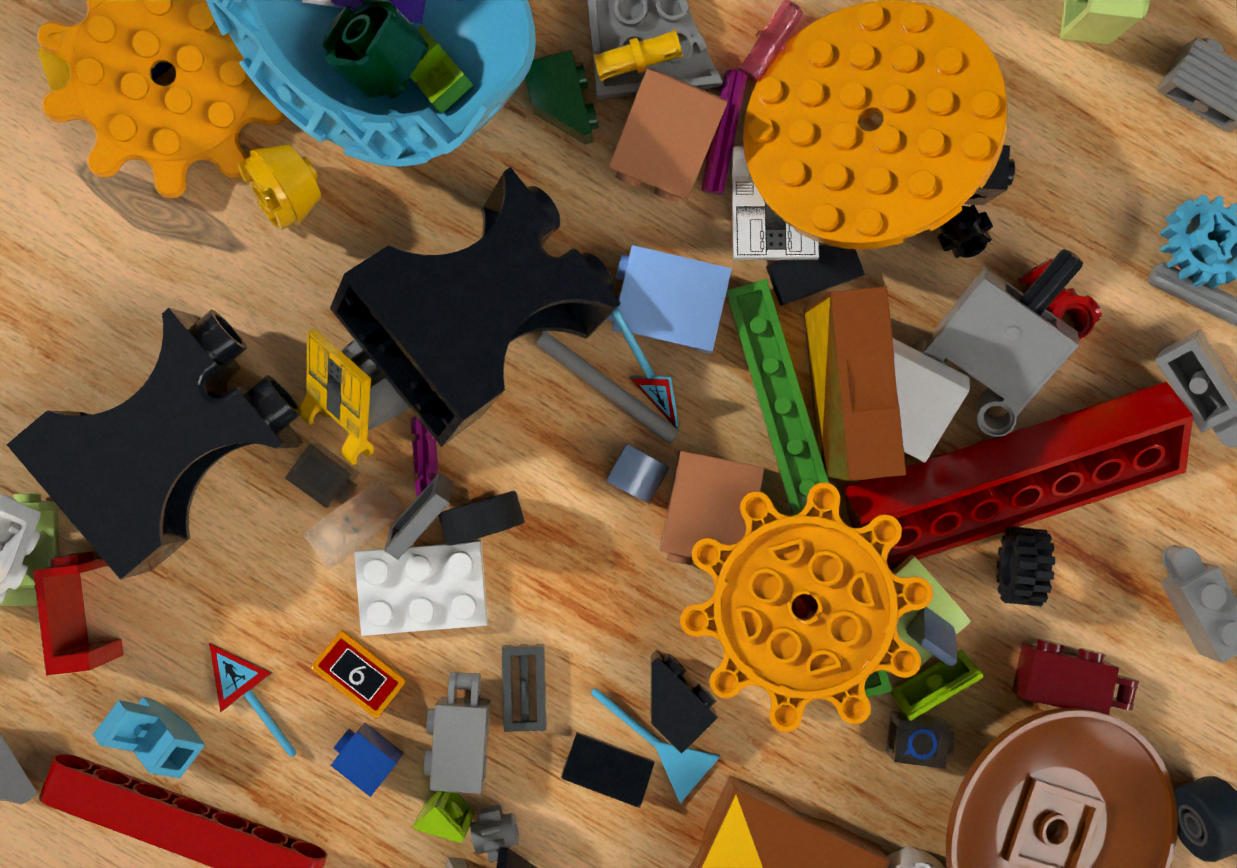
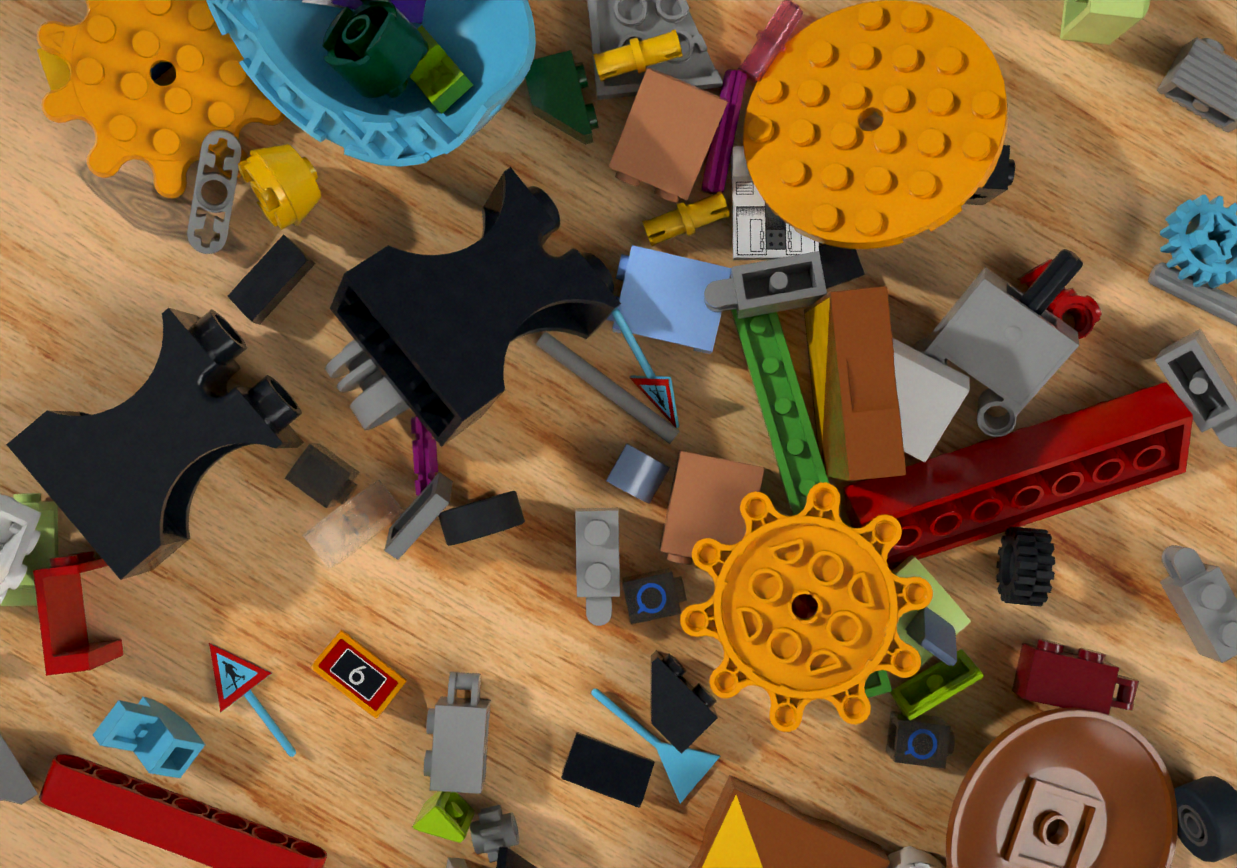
(198, 220): none -> light grey beam
(271, 280): none -> black slope
(337, 390): yellow flag -> none
(365, 758): blue brick -> none
(422, 590): white plate -> none
(523, 651): dark grey tile -> none
(597, 561): none -> light grey brick
(653, 595): none -> clear smoke brick
(686, 218): none -> yellow pin
(769, 286): none -> light grey brick
(966, 233): black gear -> none

